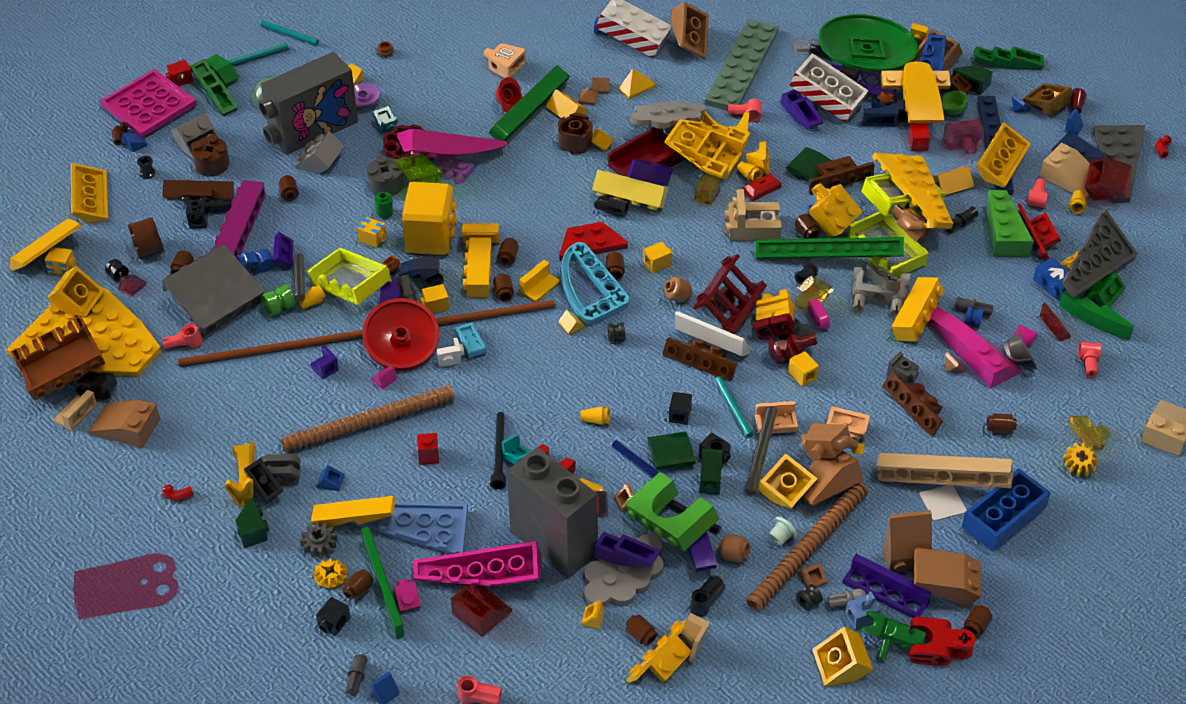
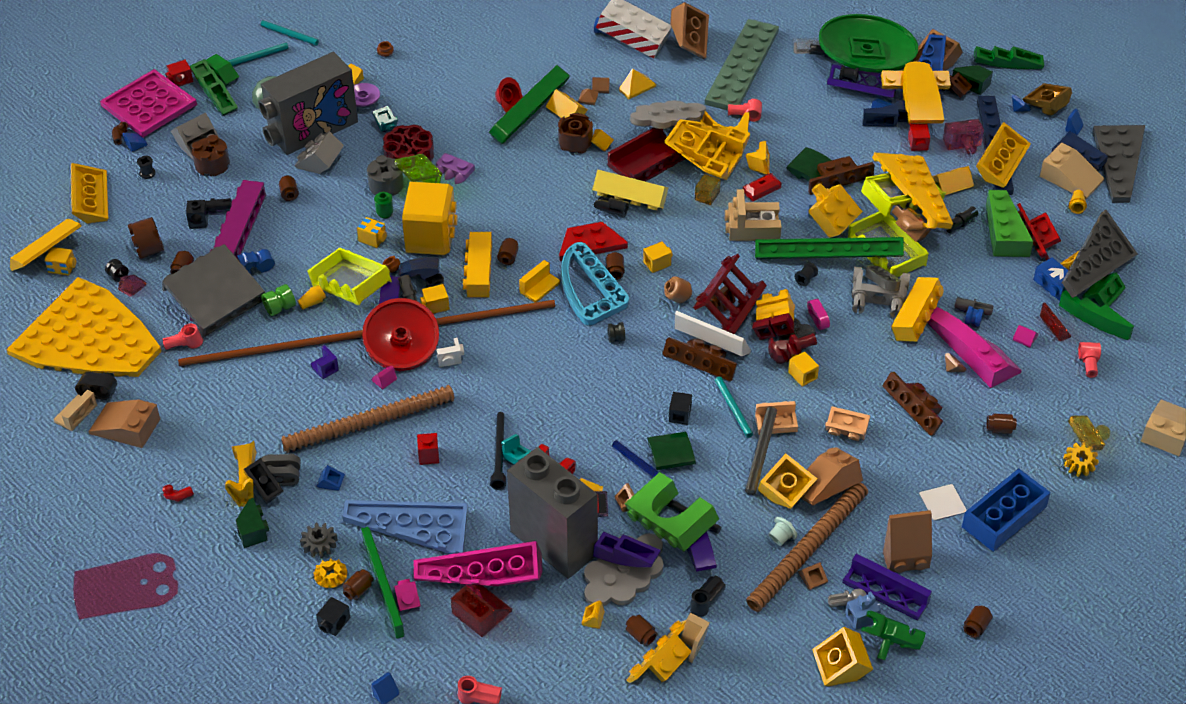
(59, 361): dark orange hinge -> none
(75, 293): yellow slope -> none
(199, 190): reddish brown bracket -> none
(283, 250): dark purple plate -> none
(299, 281): dark grey axle -> none
(356, 674): dark grey axle -> none
(360, 511): yellow slope -> none
(444, 144): dark pink wedge -> none
(471, 340): medium azure plate -> none
(480, 229): yellow panel -> none
(503, 287): reddish brown brick -> none
(505, 59): light nougat torso -> none
(570, 322): yellow slope -> none
(596, 415): yellow cone -> none
(650, 172): dark purple slope -> none
(711, 471): dark green slope -> none
(715, 442): black brick -> none
(734, 548): medium nougat head -> none
(749, 171): yellow cone -> none
(800, 109): dark purple slope -> none
(807, 226): reddish brown brick -> none
(809, 597): pearl dark grey wheel -> none
(812, 288): clear yellow plate -> none
(828, 88): white brick -> none
(829, 441): medium nougat torso -> none
(885, 97): dark orange plate -> none
(903, 368): dark grey brick -> none
(919, 32): yellow plate -> none
(943, 644): red piece -> none
(945, 470): tan piece -> none
(948, 575): medium nougat slope -> none
(954, 102): bright green hair -> none
(1017, 350): dark grey piece -> none
(1038, 195): coral pin -> none
(1078, 99): dark red cone -> none
(1107, 179): clear red slope -> none
(1162, 144): red arm -> none

